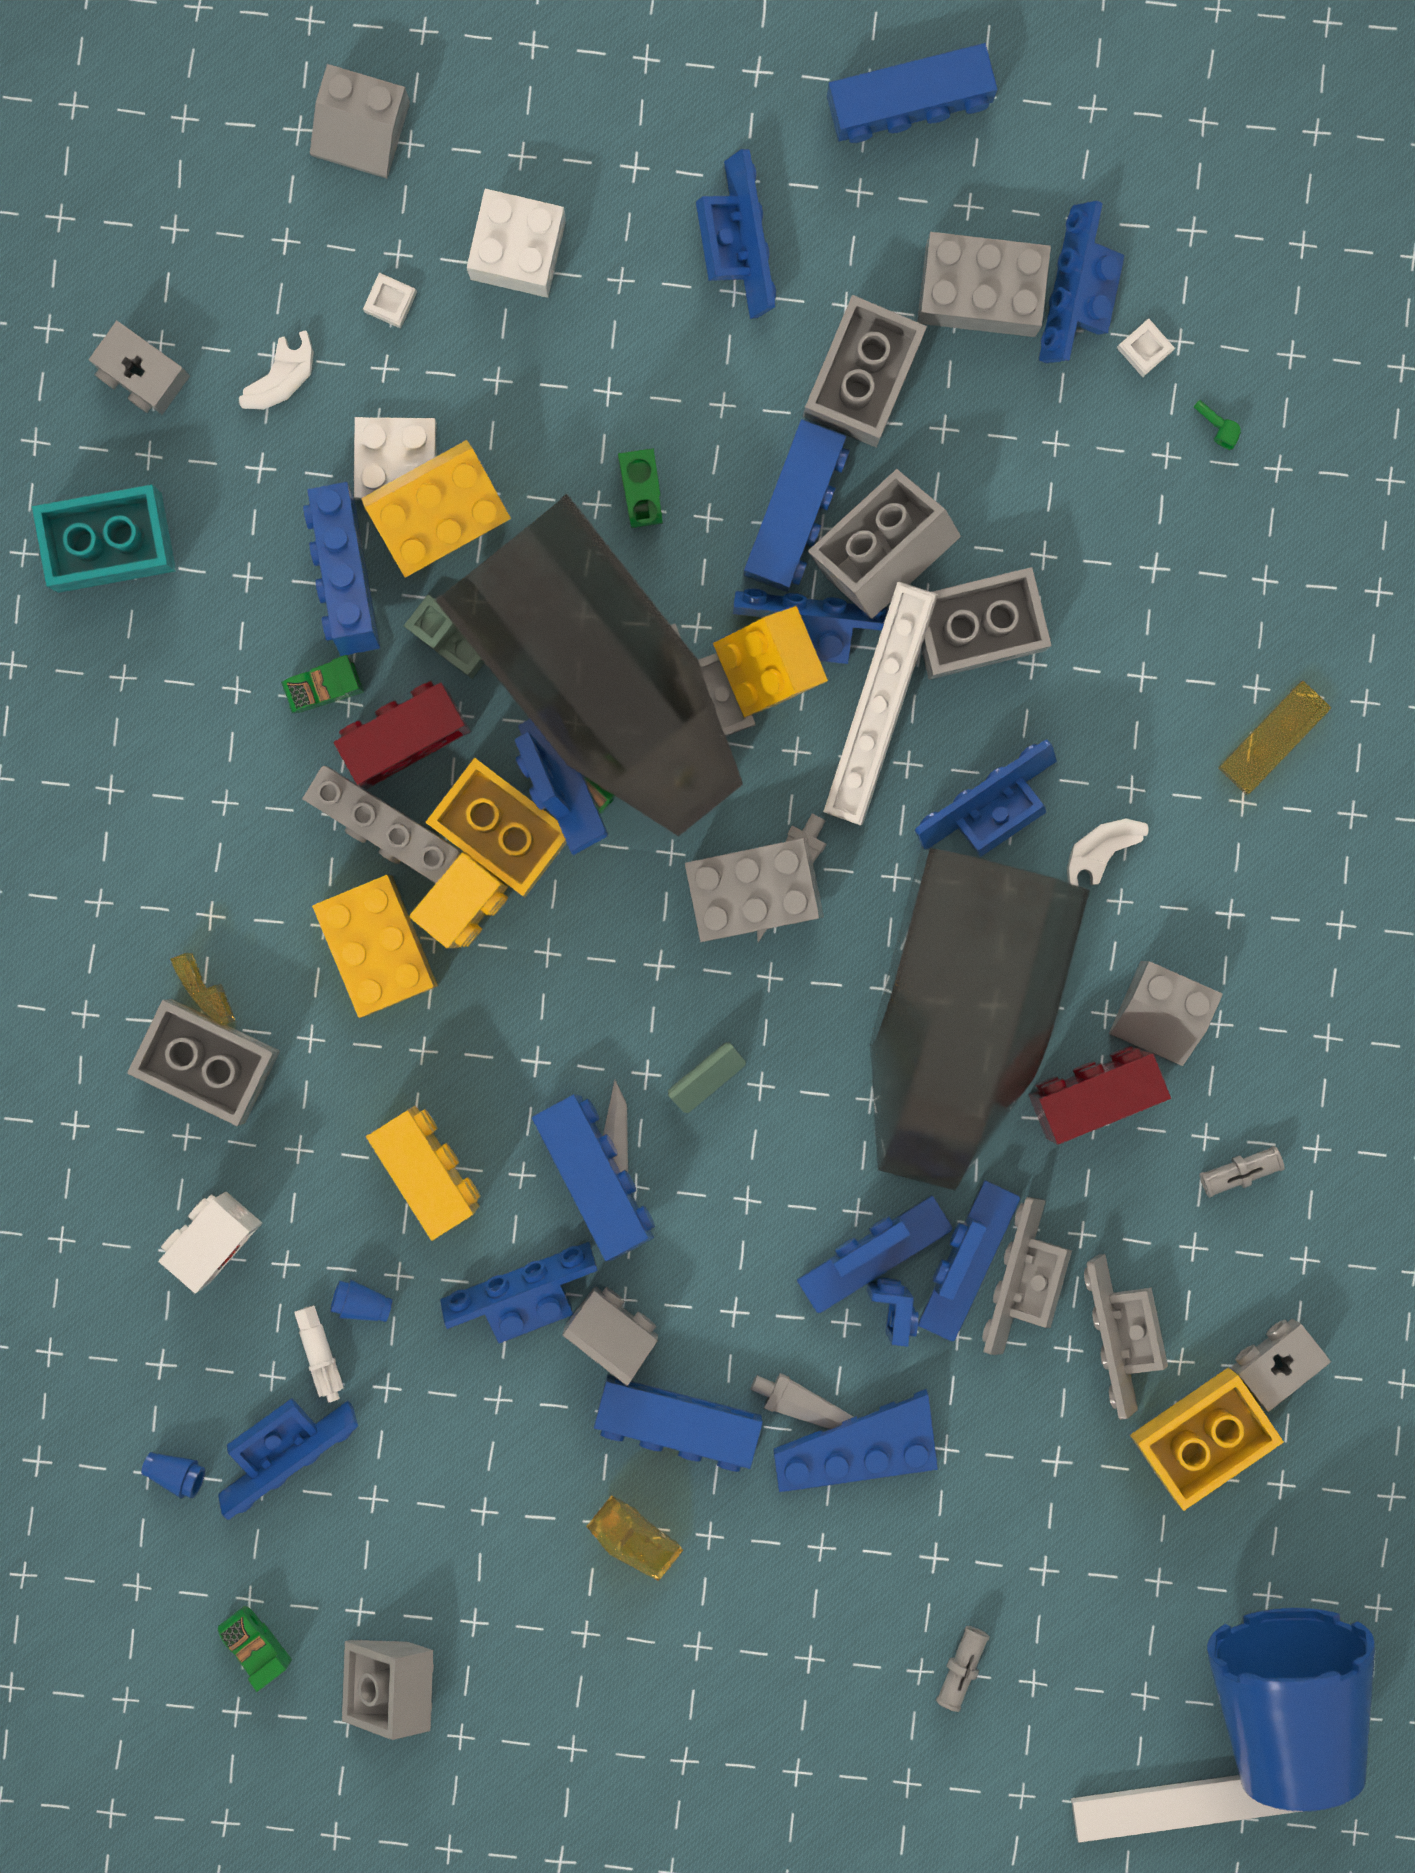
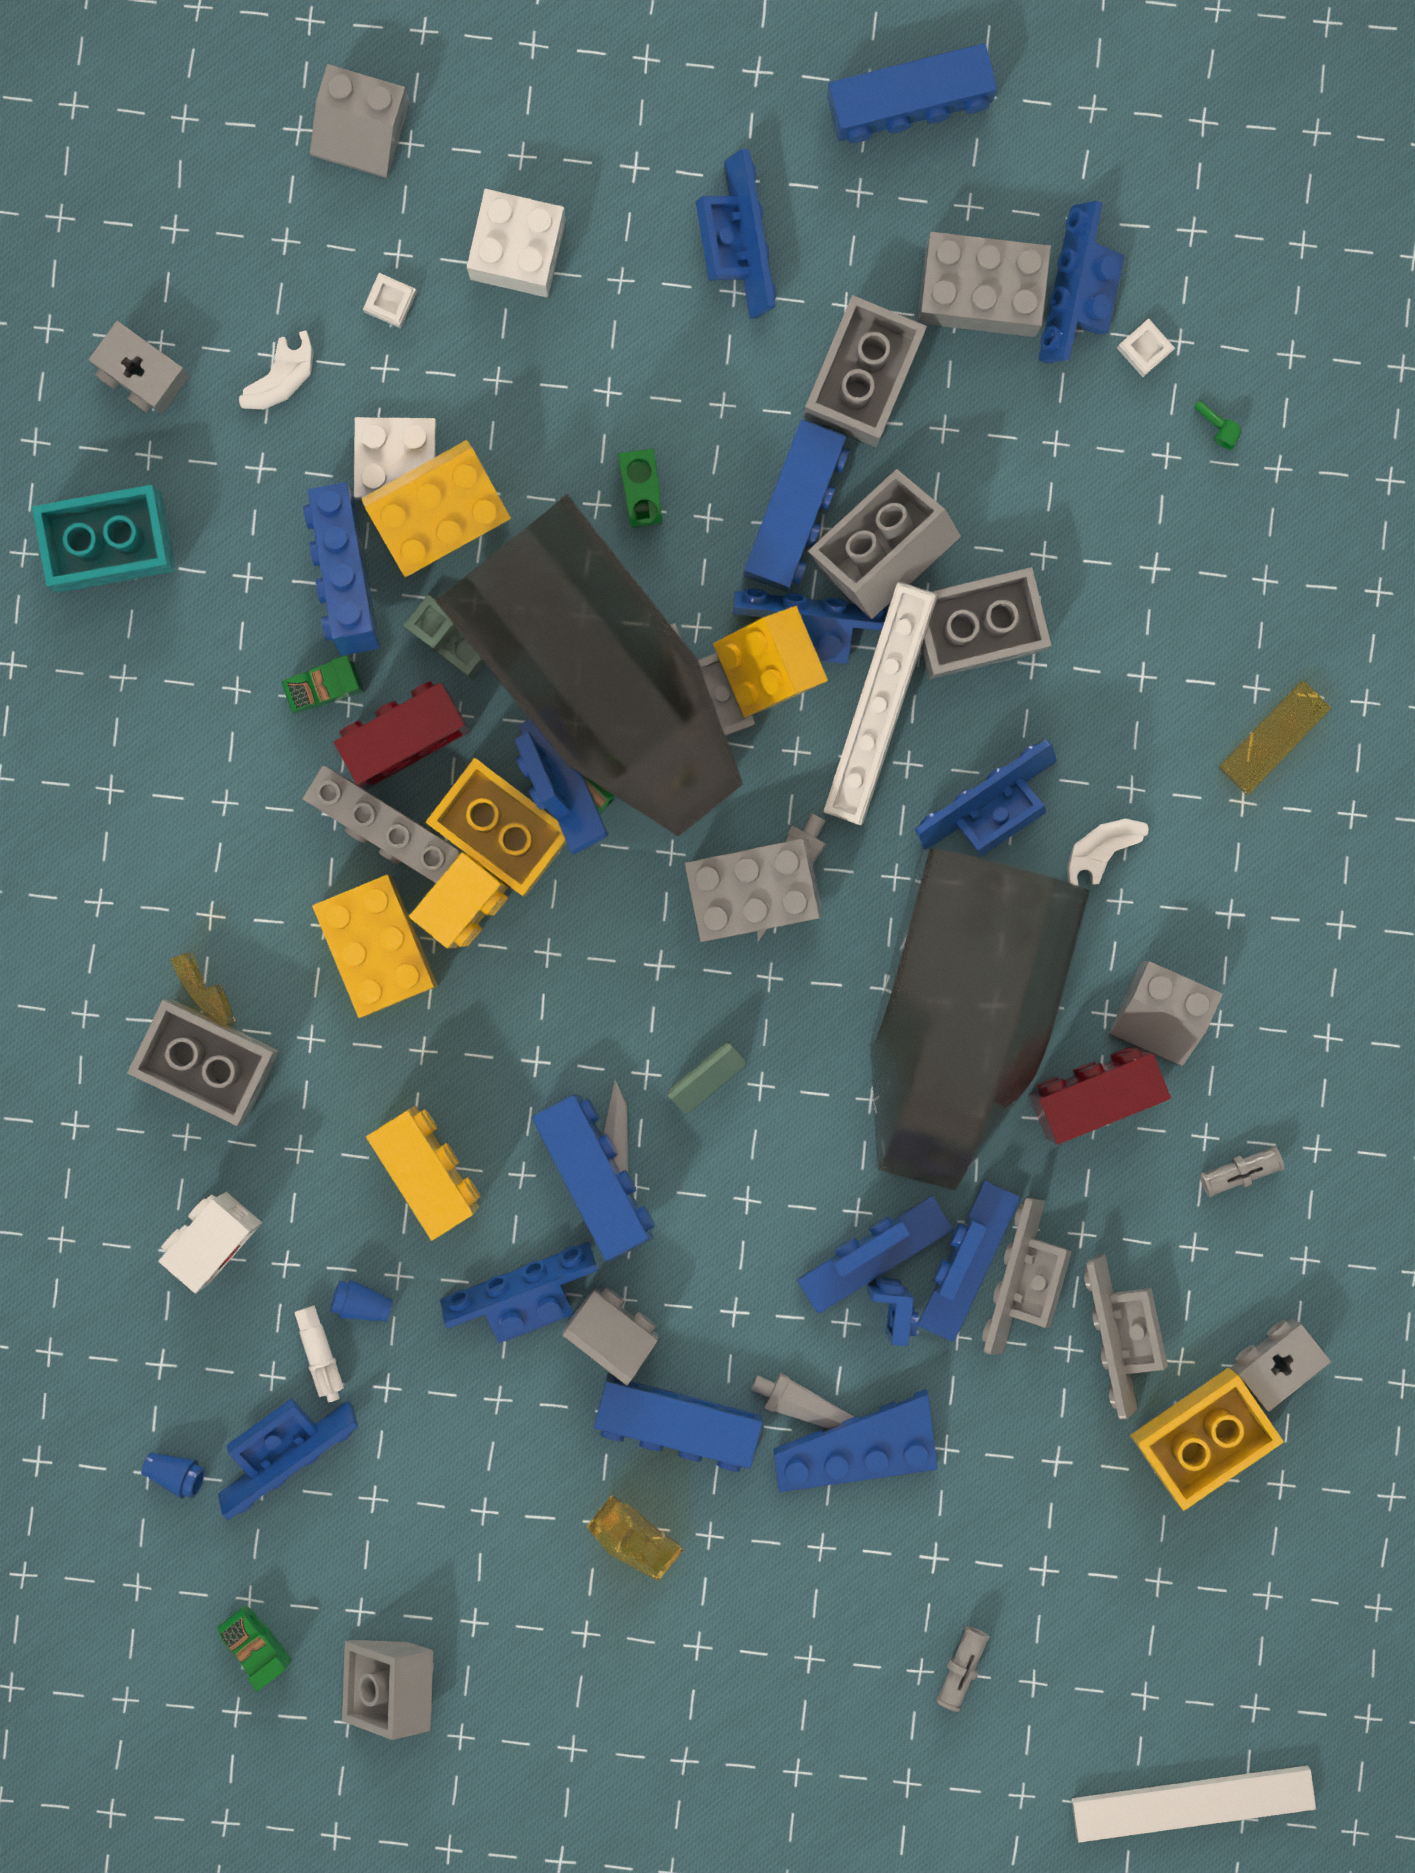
(1296, 1705): blue cone -> none

